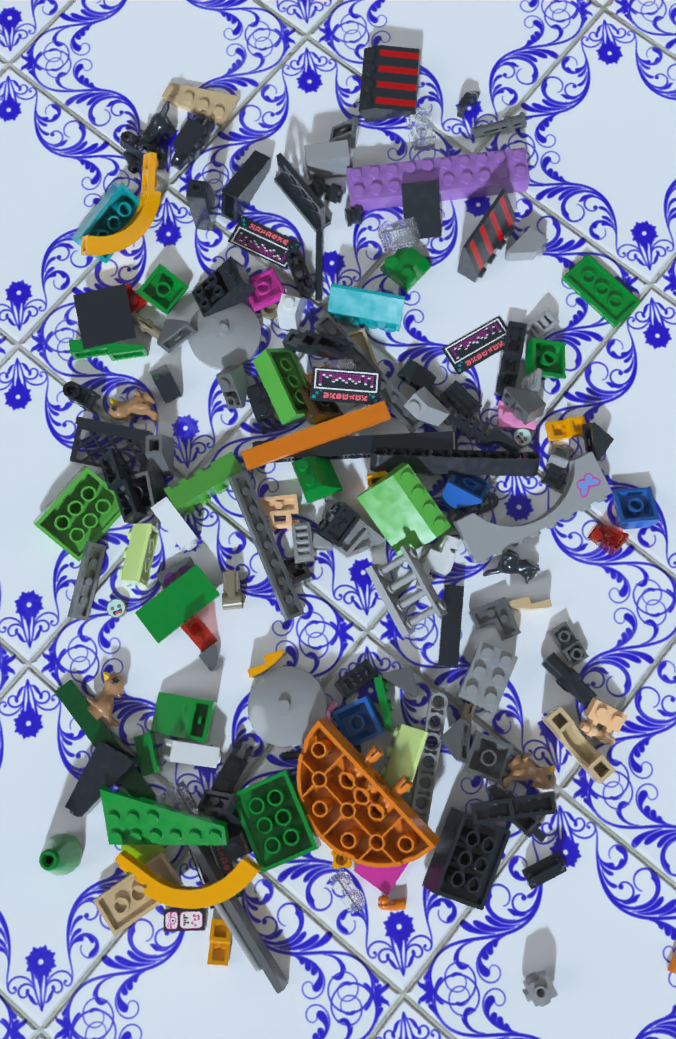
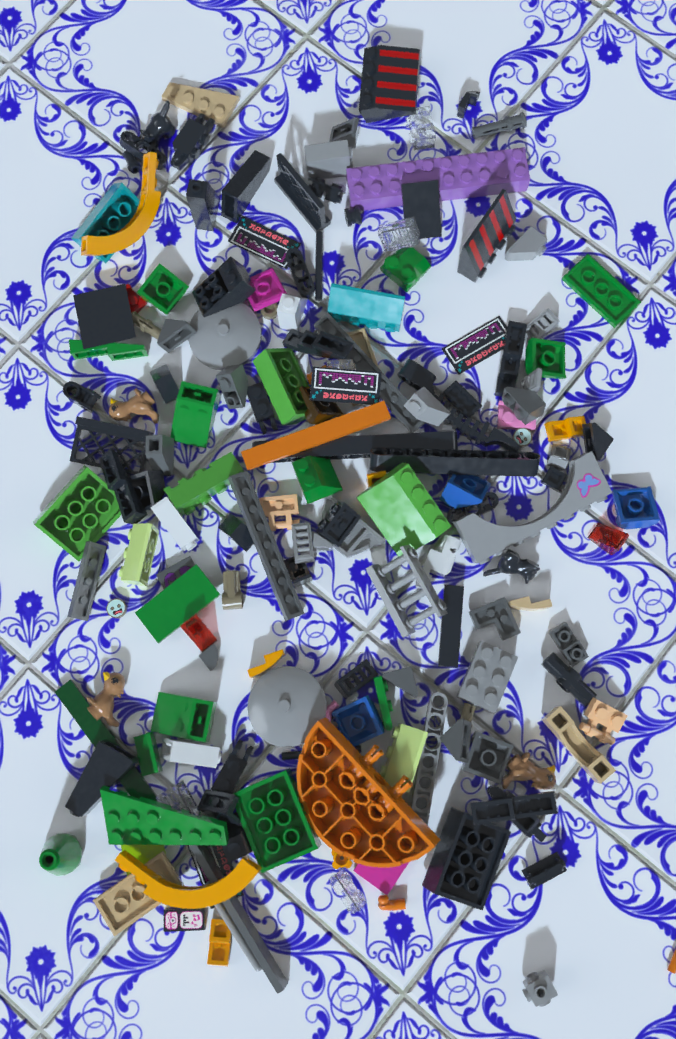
(194, 414): none -> green slope
(237, 532): none -> black slope

